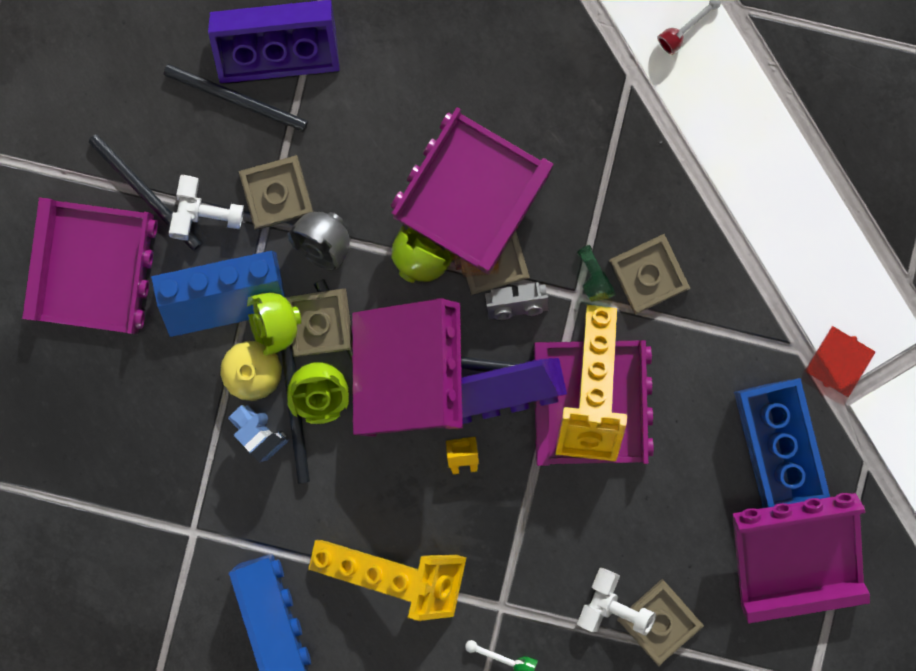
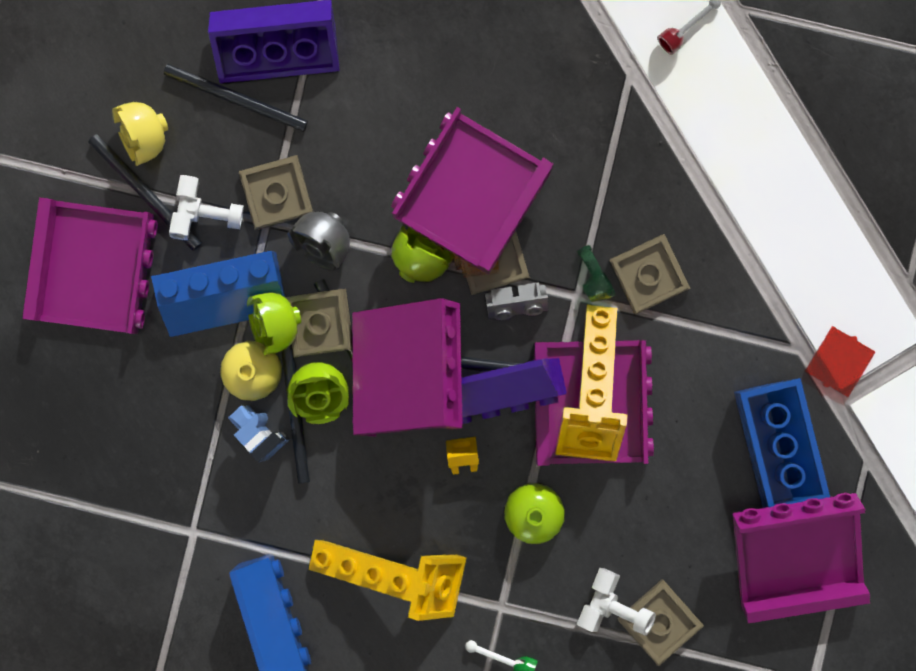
(140, 131): none -> light yellow cylinder
(534, 513): none -> lime cylinder

